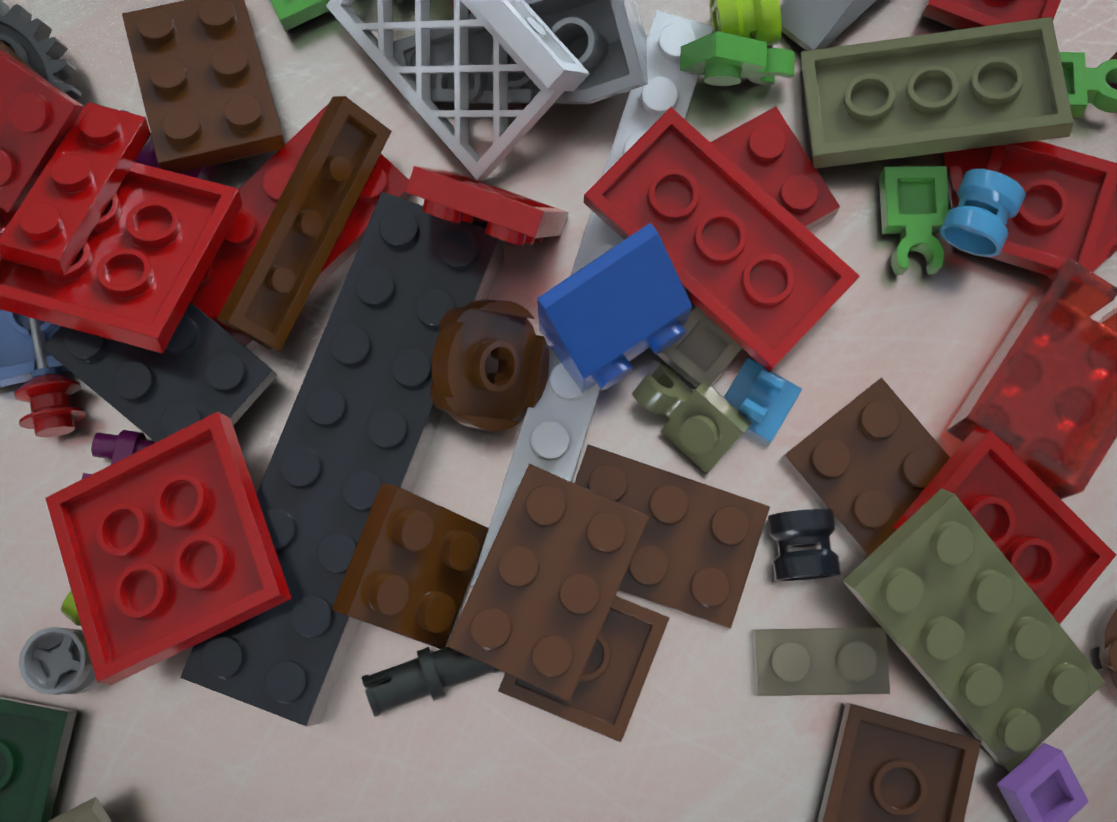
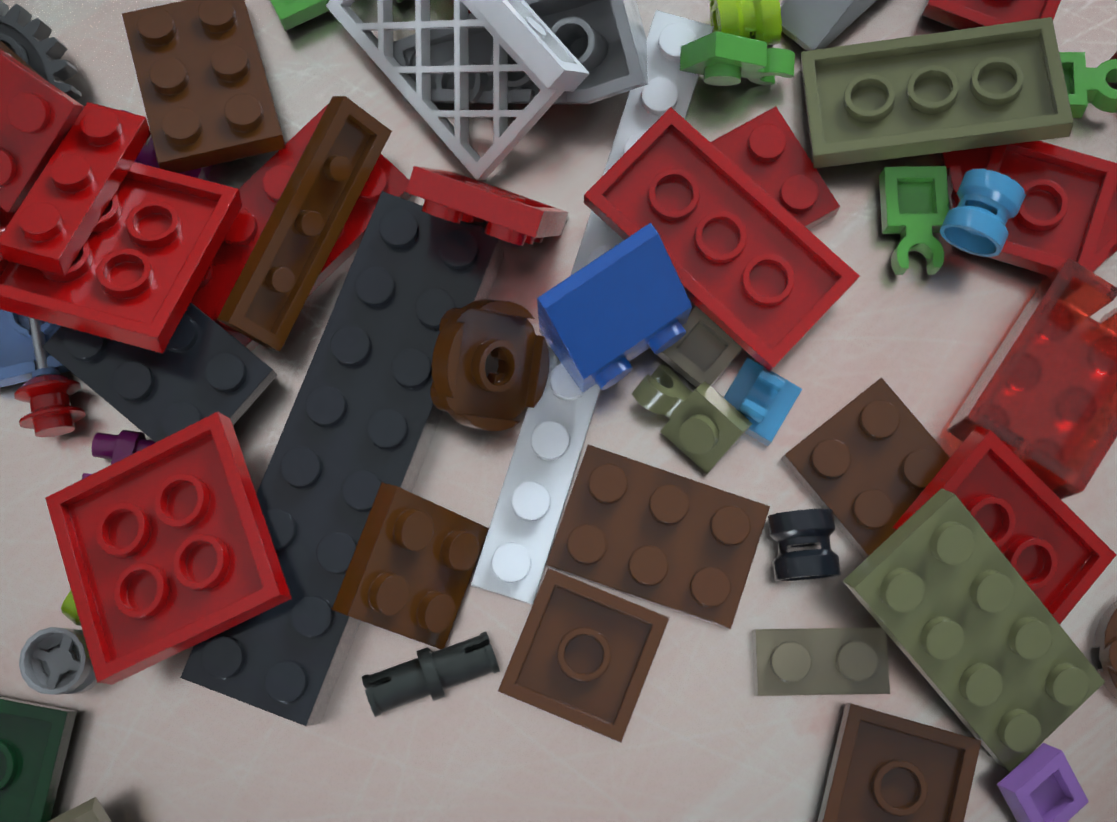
(548, 582): reddish brown plate -> none

